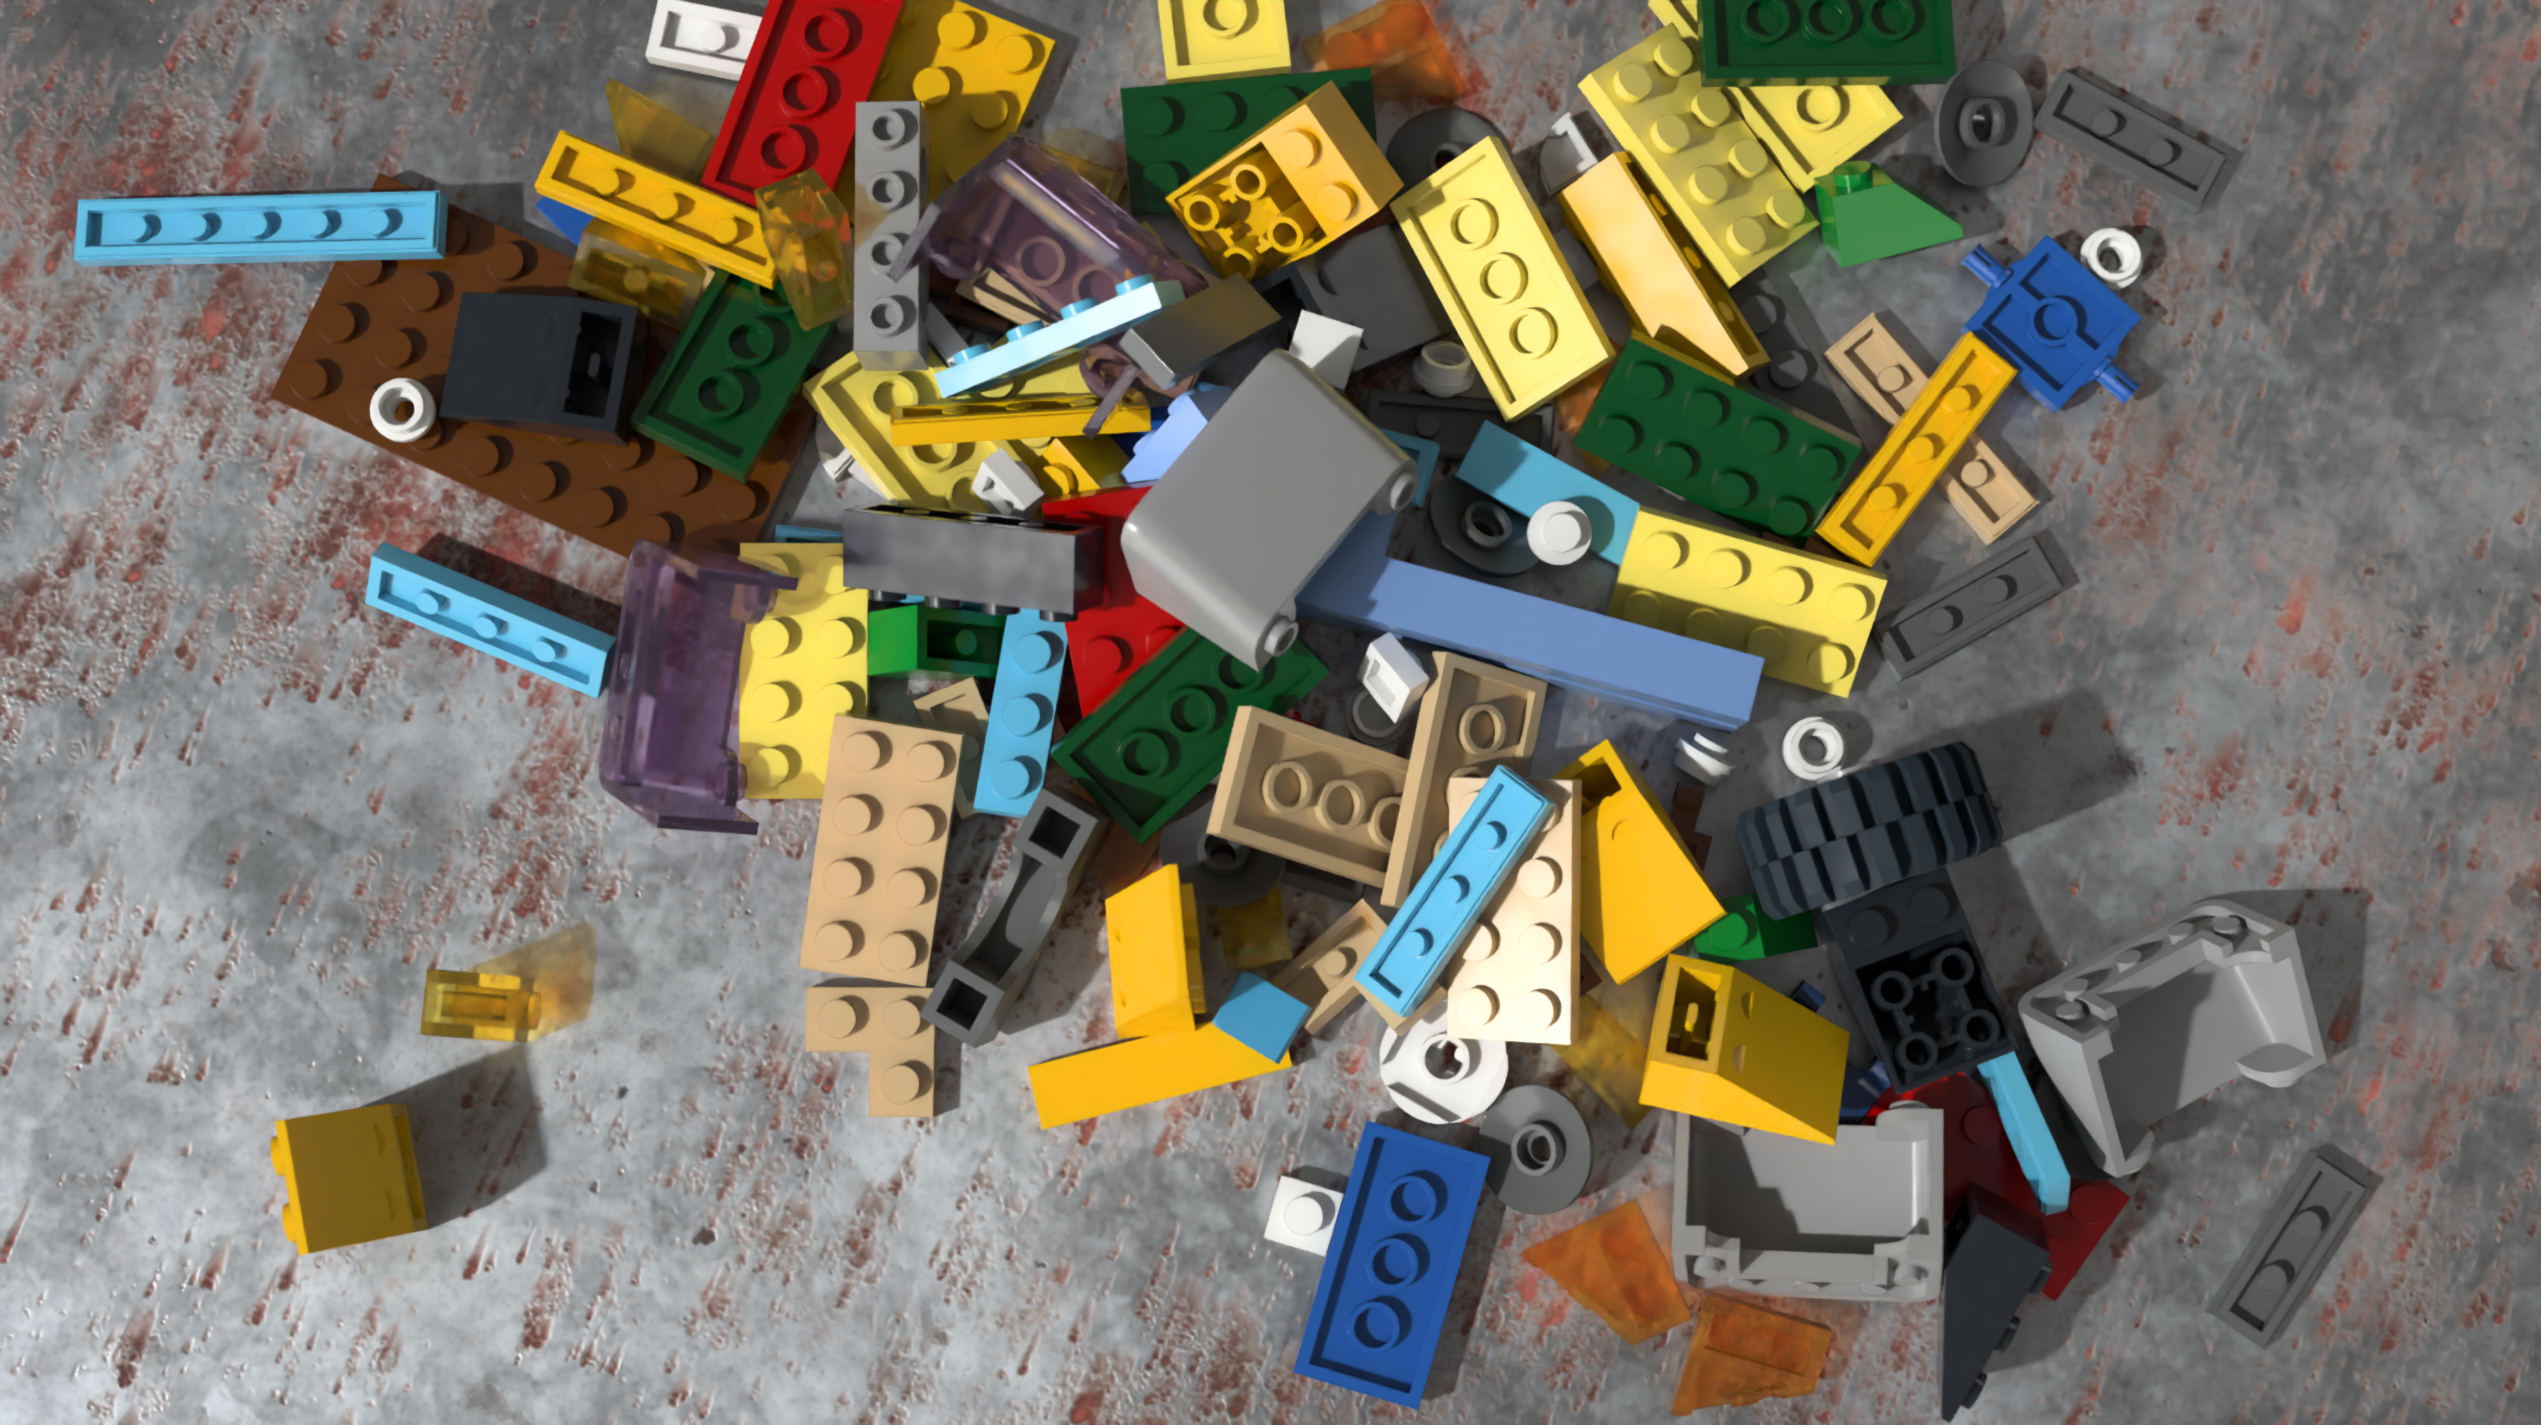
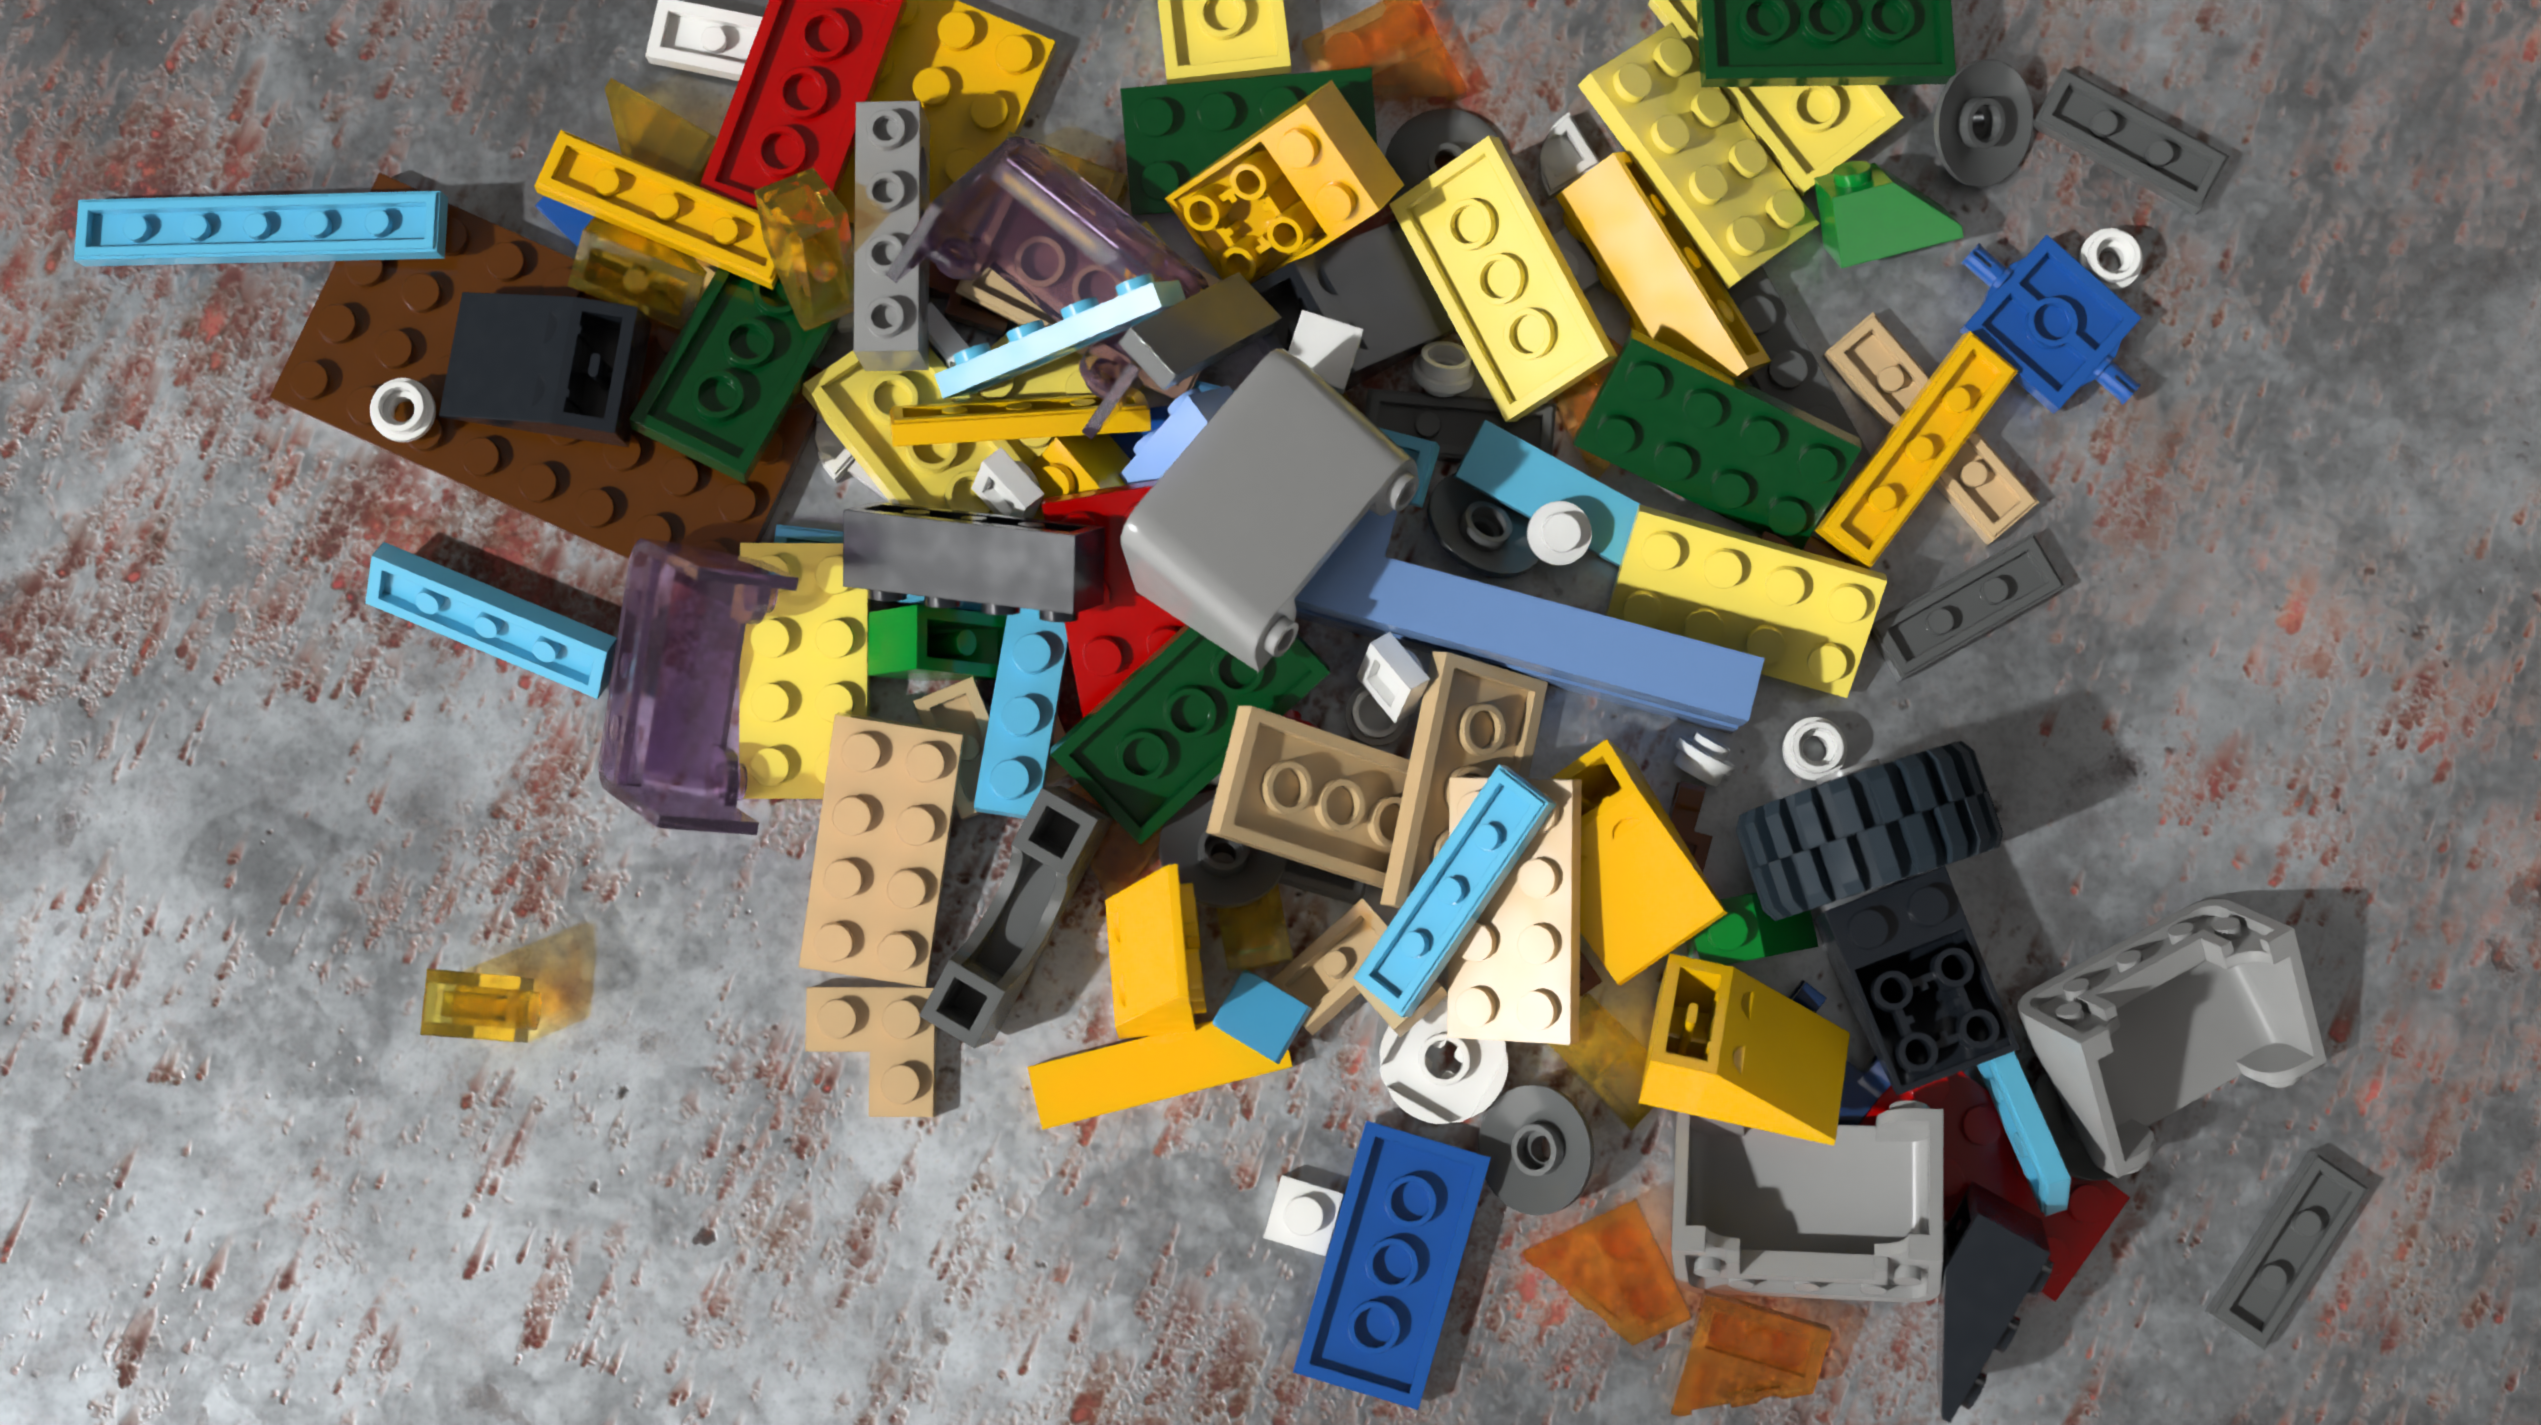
(348, 1177): yellow slope -> none

